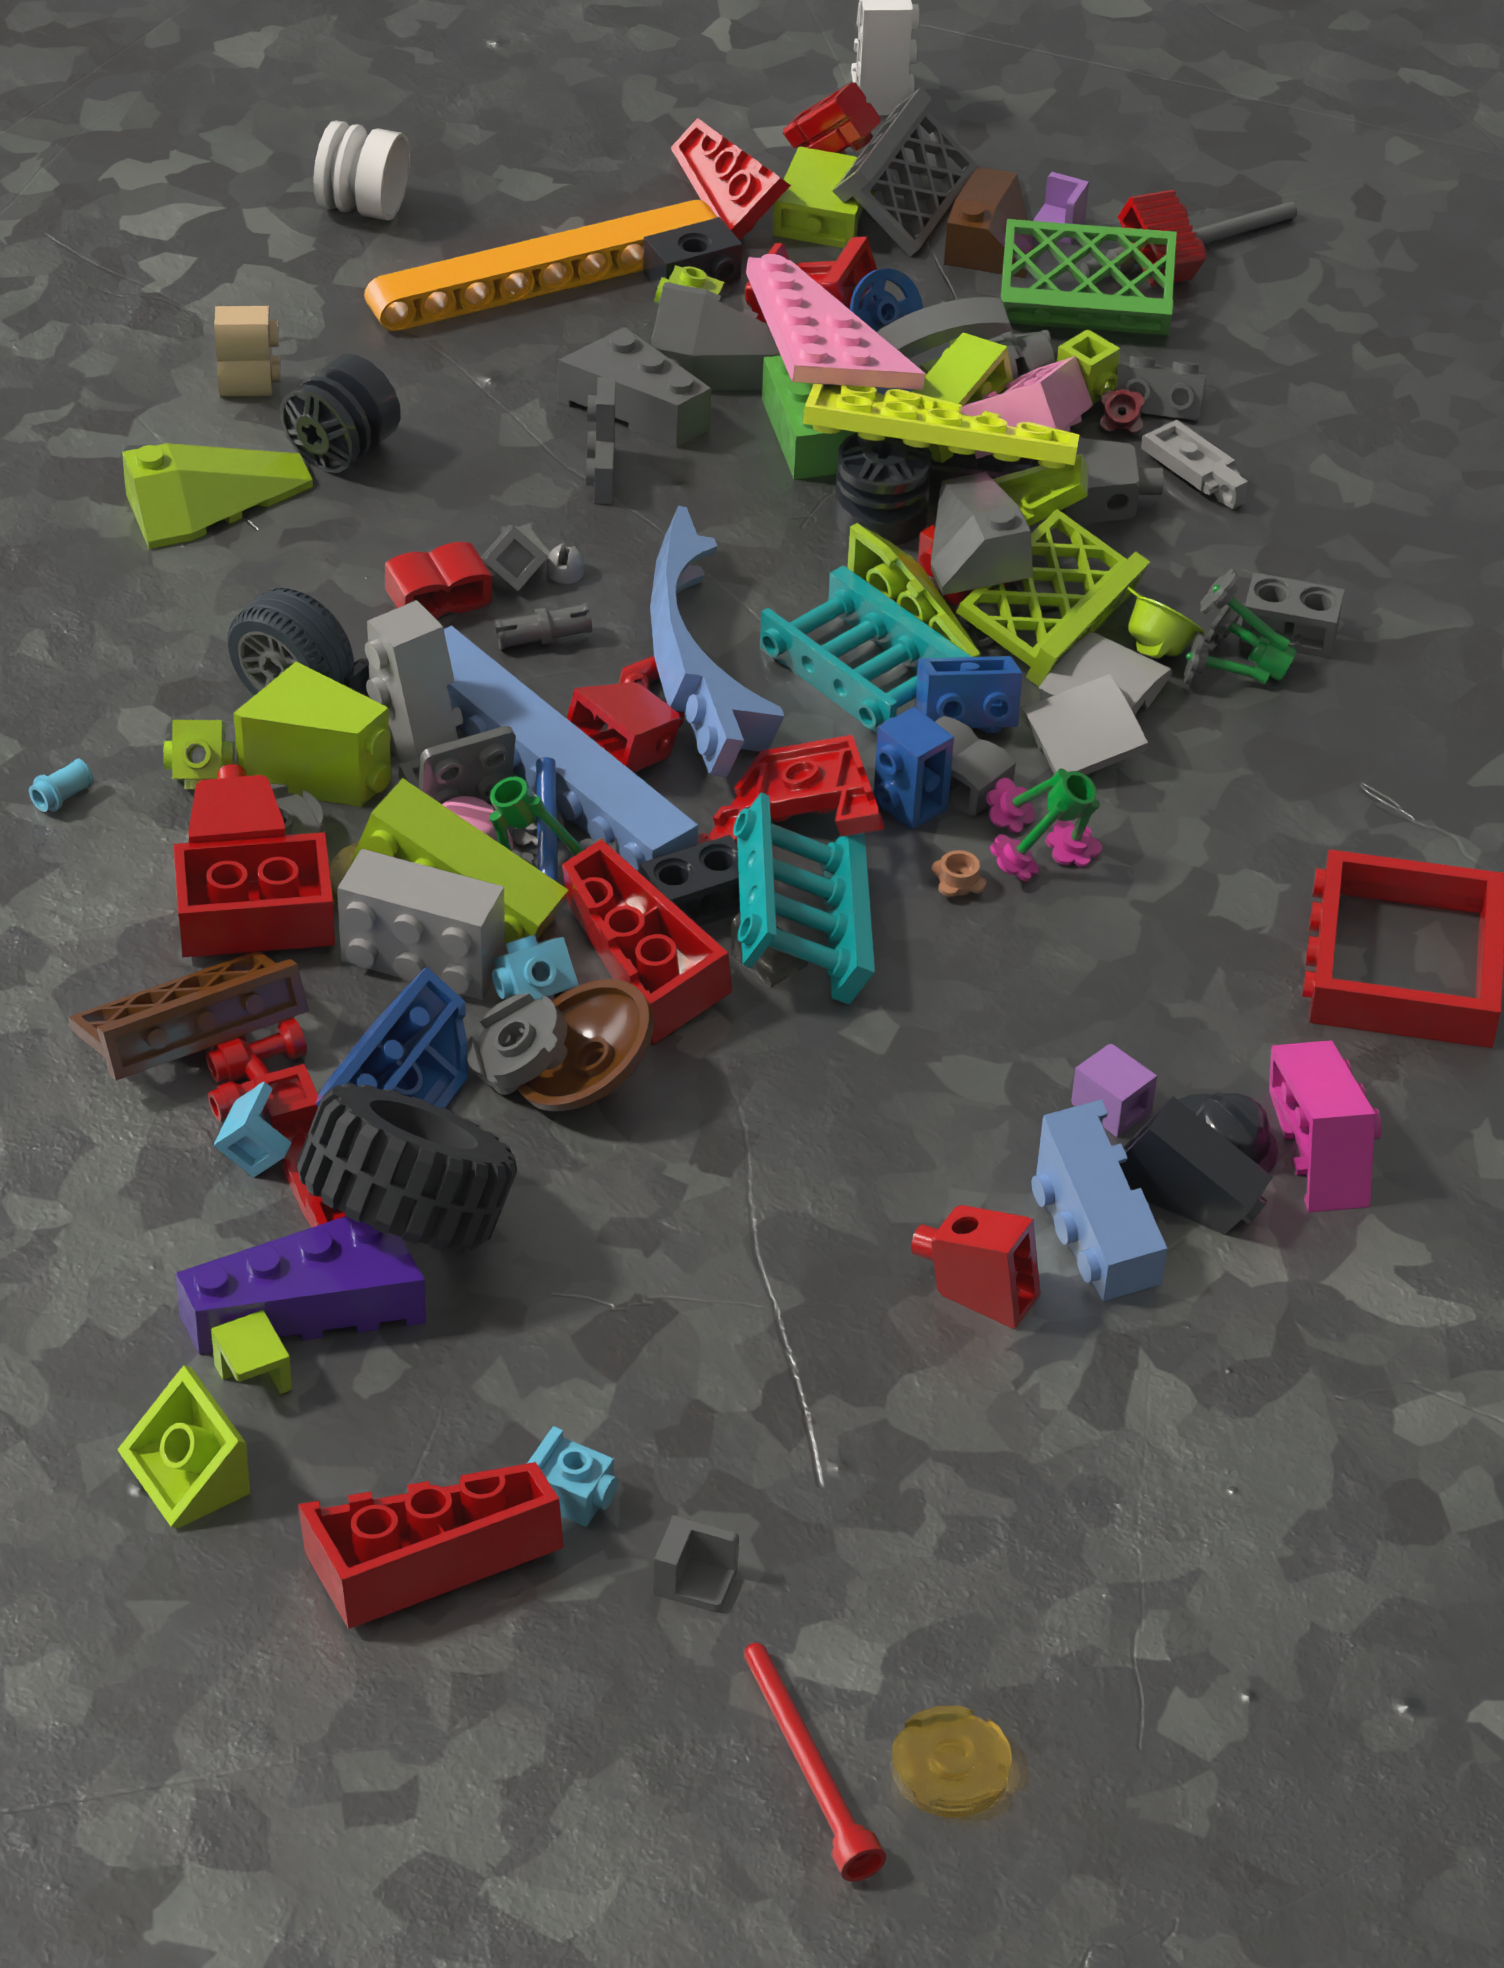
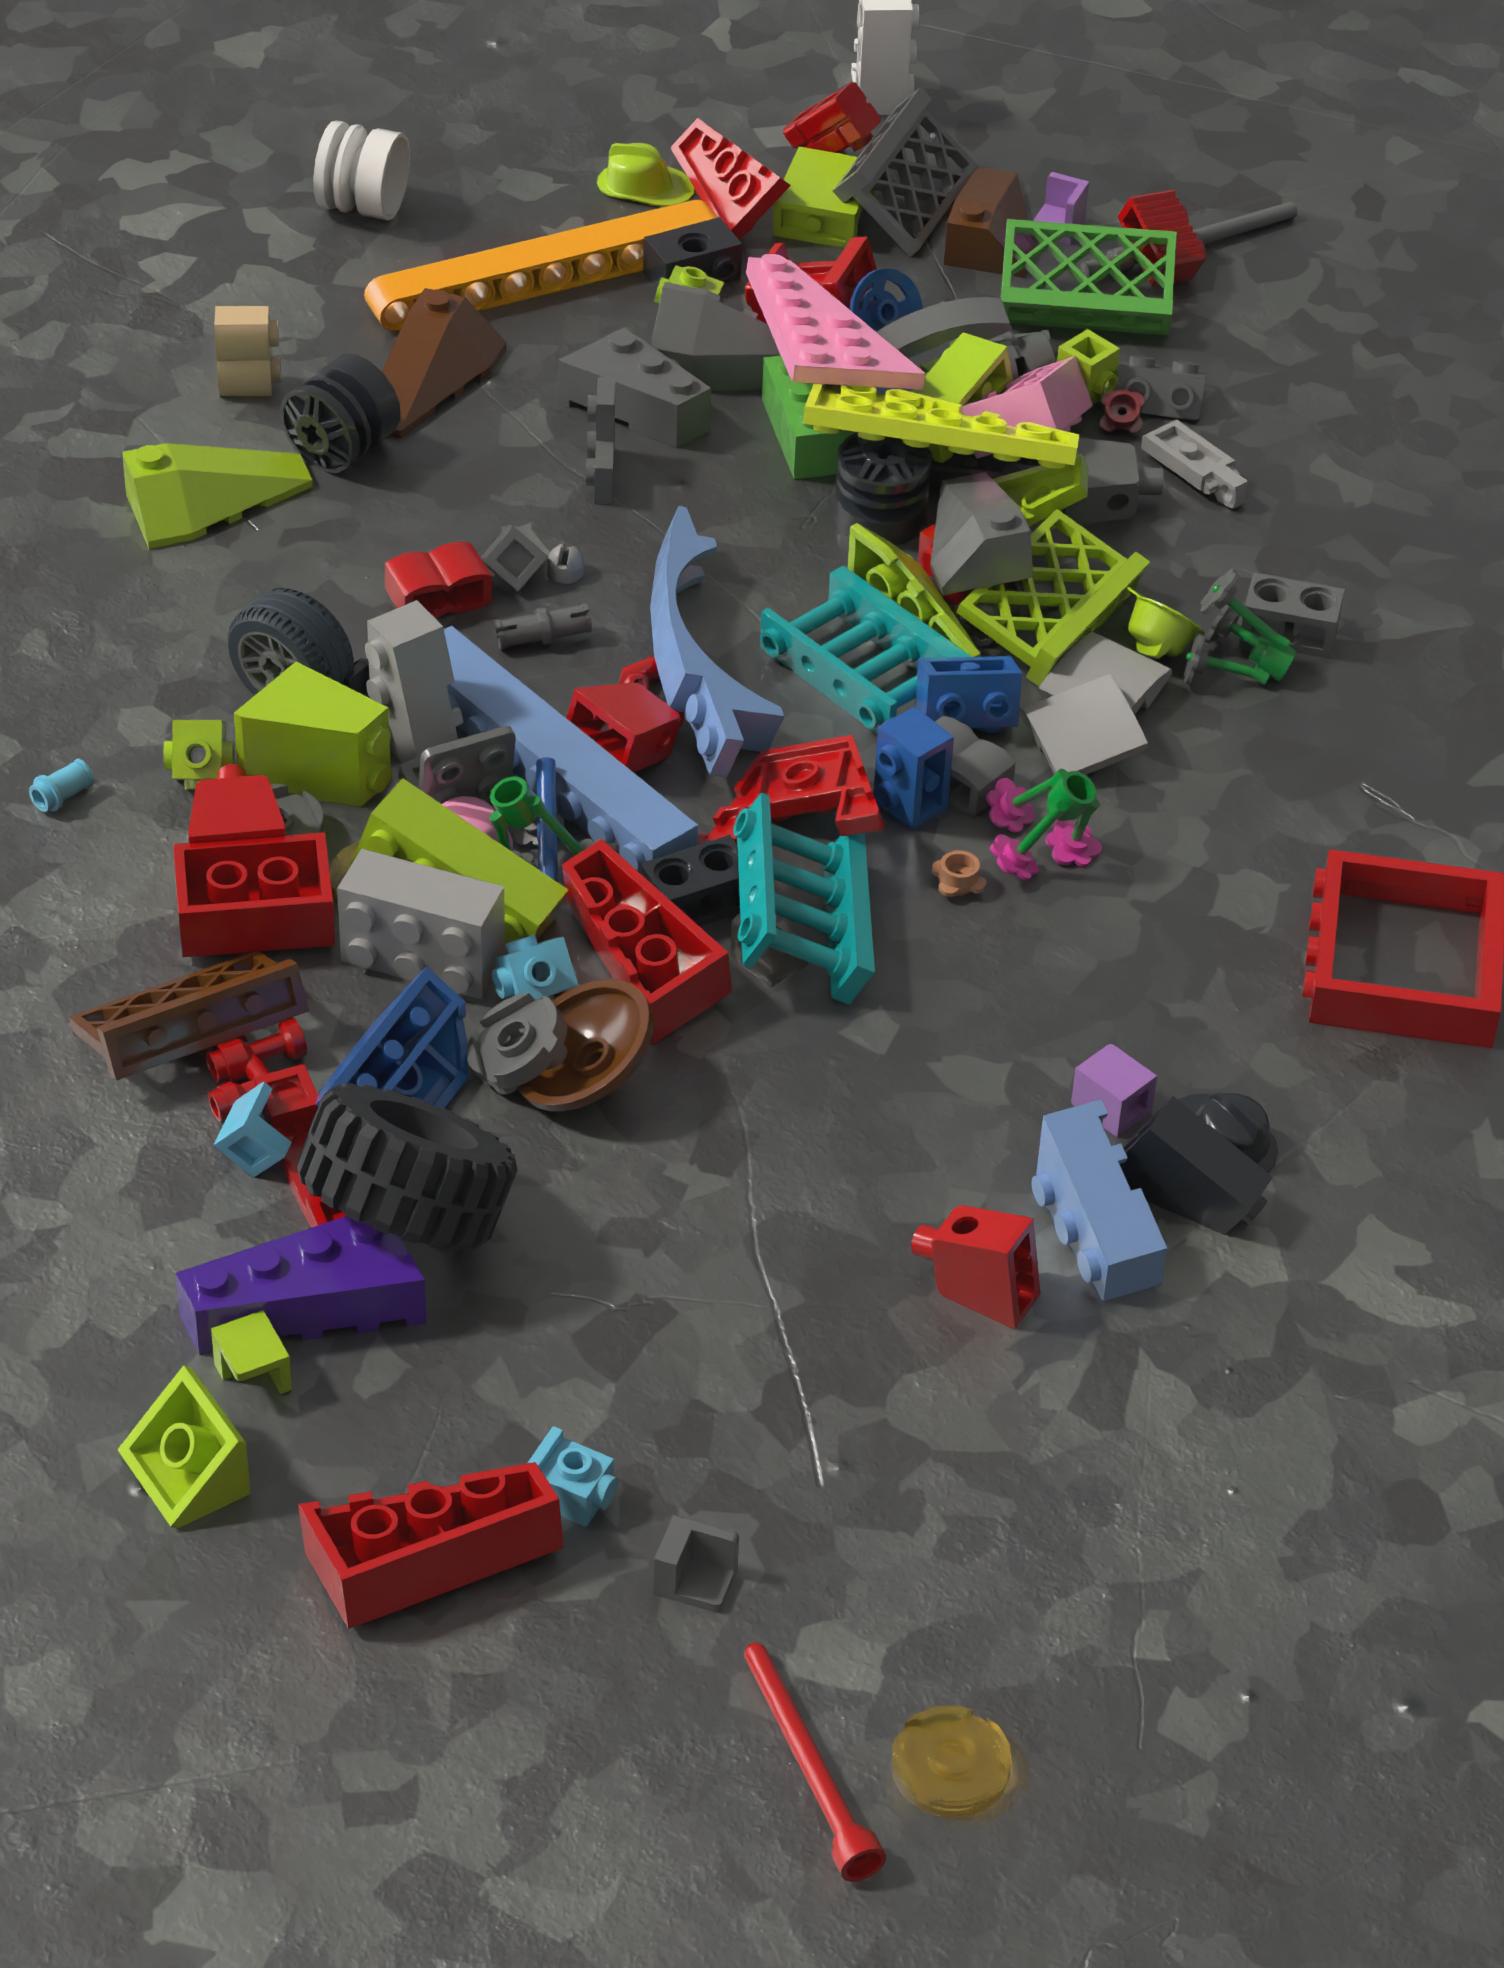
(438, 353): none -> reddish brown wedge
(641, 175): none -> lime piece
(1330, 1122): dark pink wedge -> none

